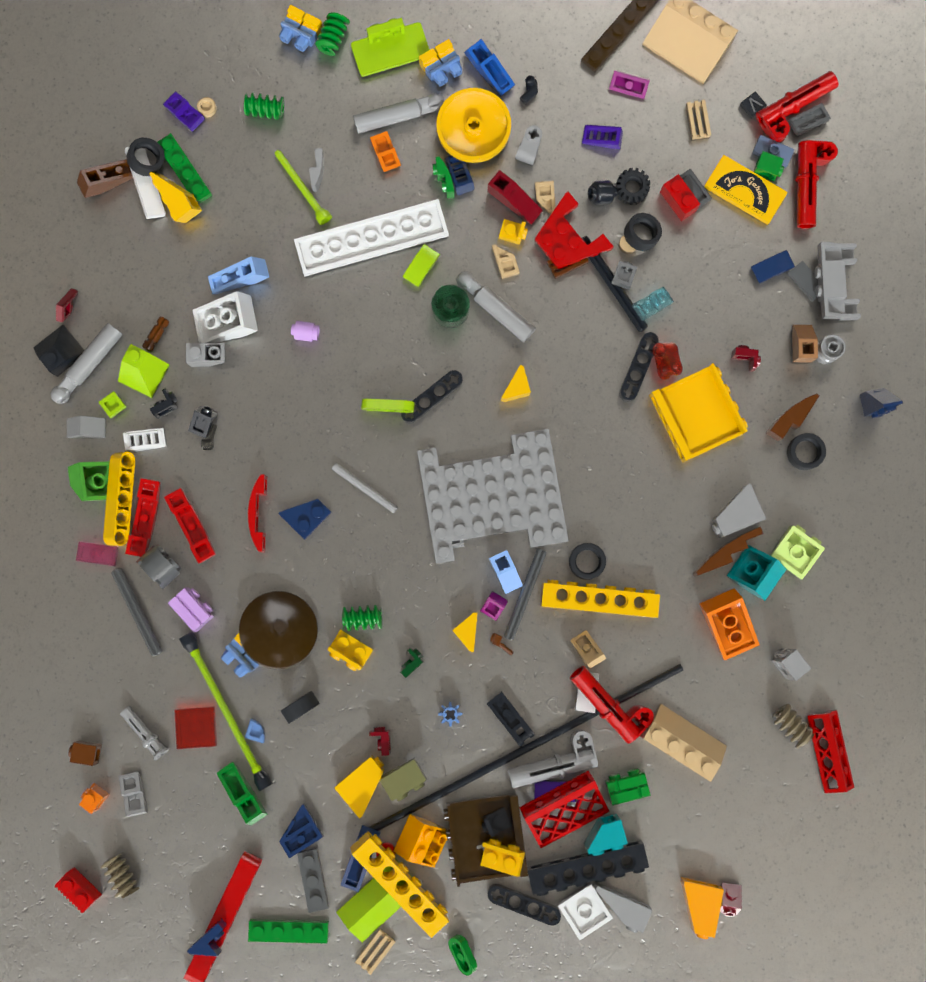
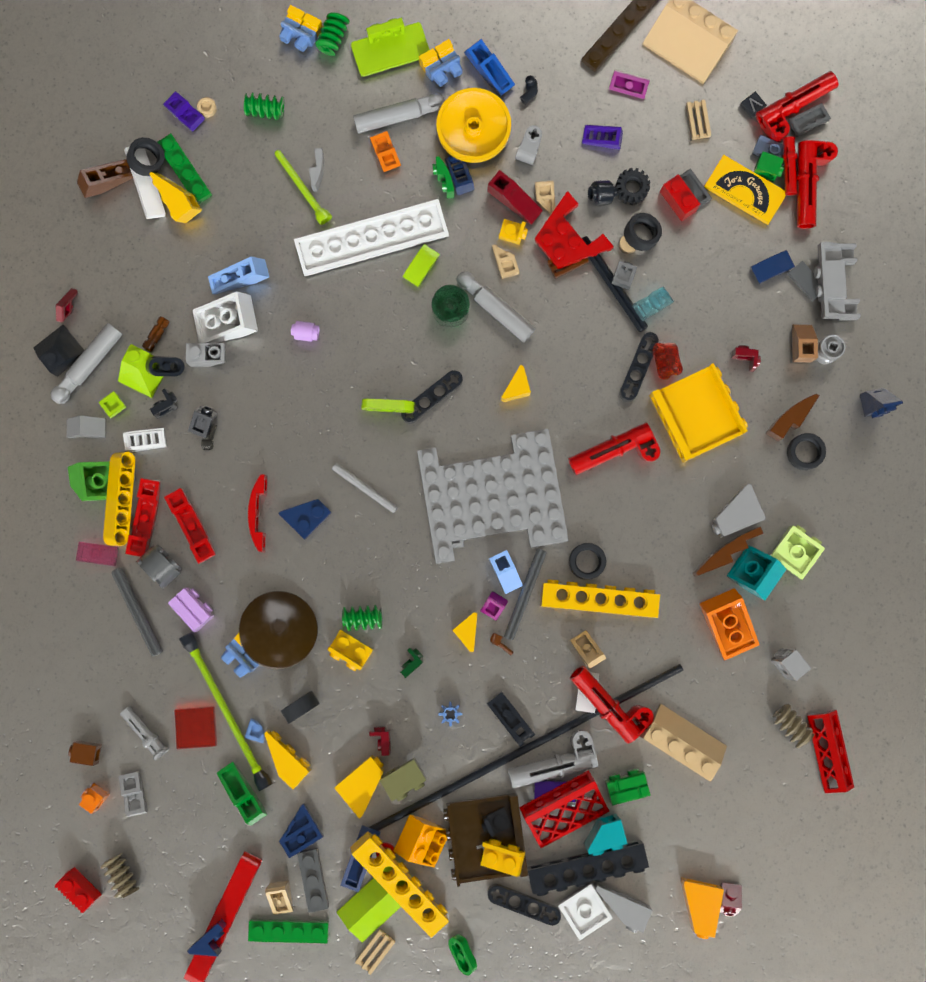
(163, 366): none -> black plate
(279, 897): none -> tan slope
(287, 763): none -> yellow slope
(636, 436): none -> red piece
(790, 165): none -> red pin

